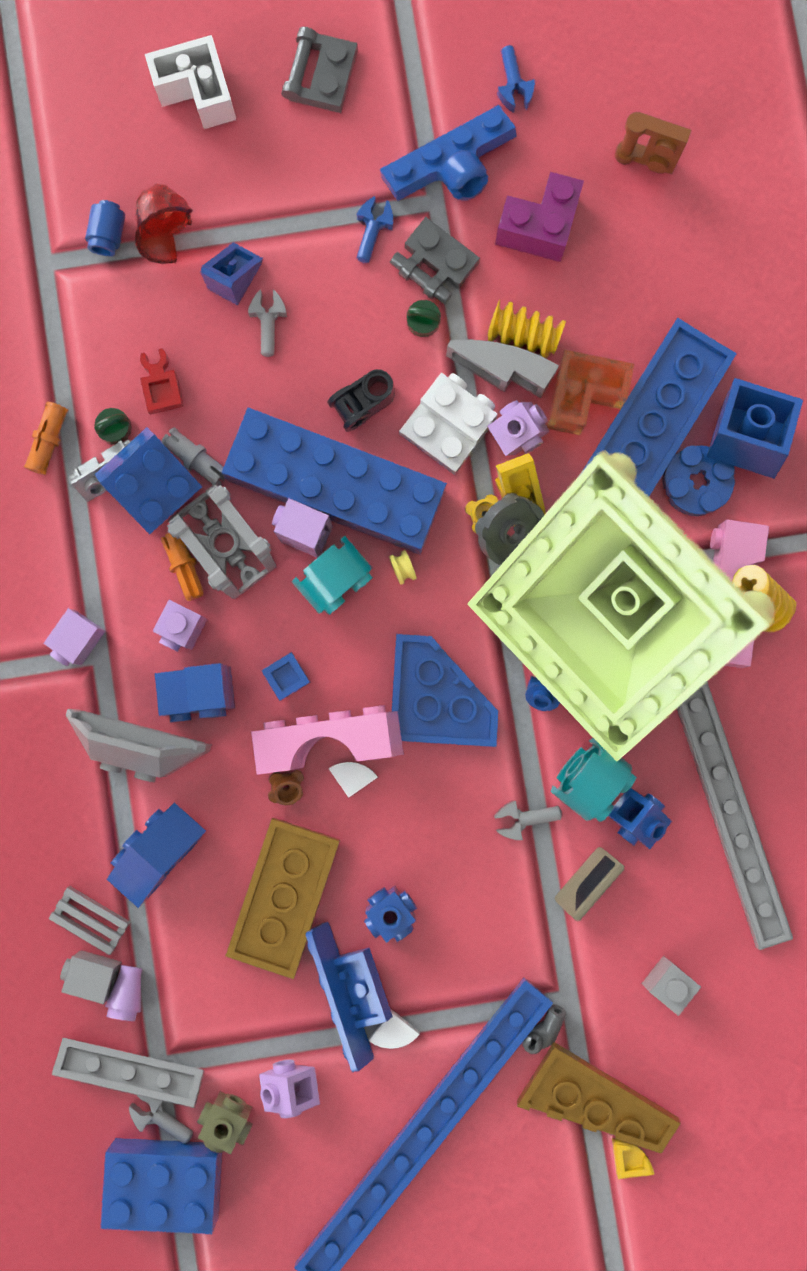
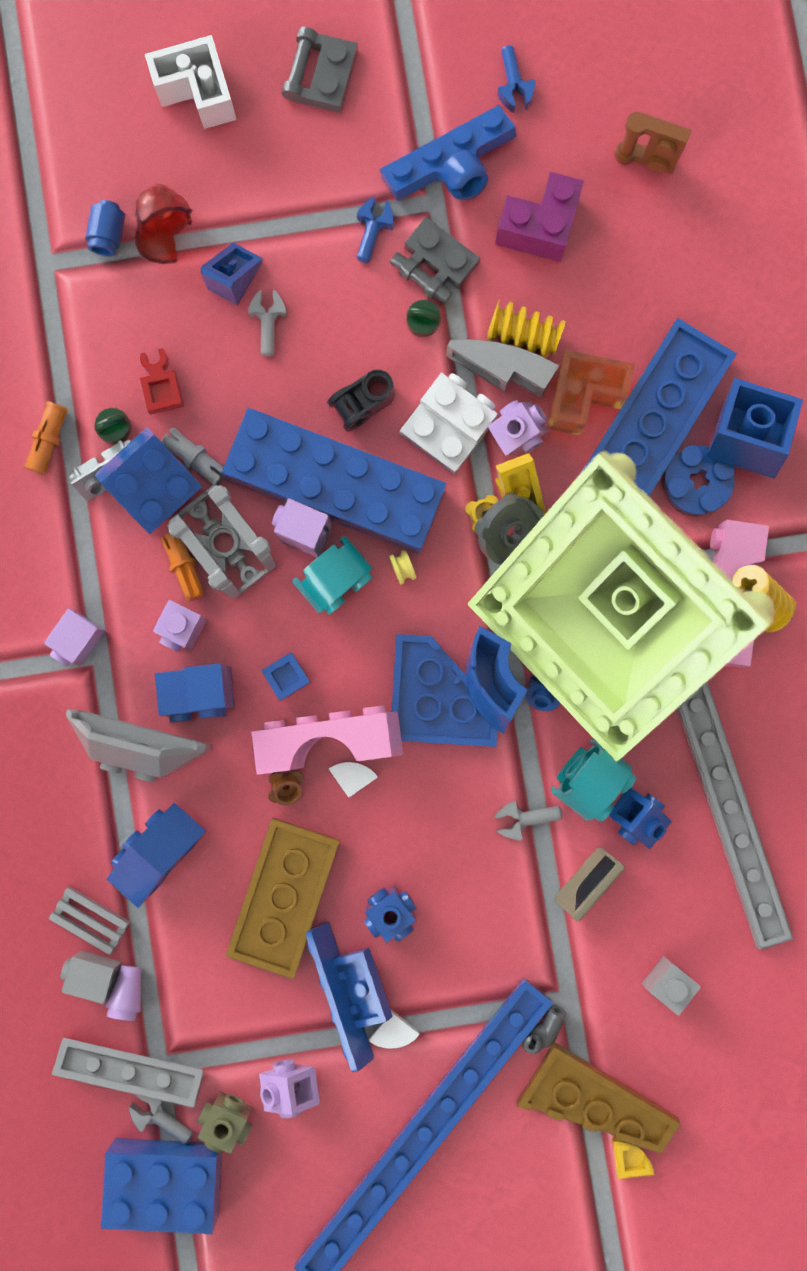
(491, 681): none -> blue brick

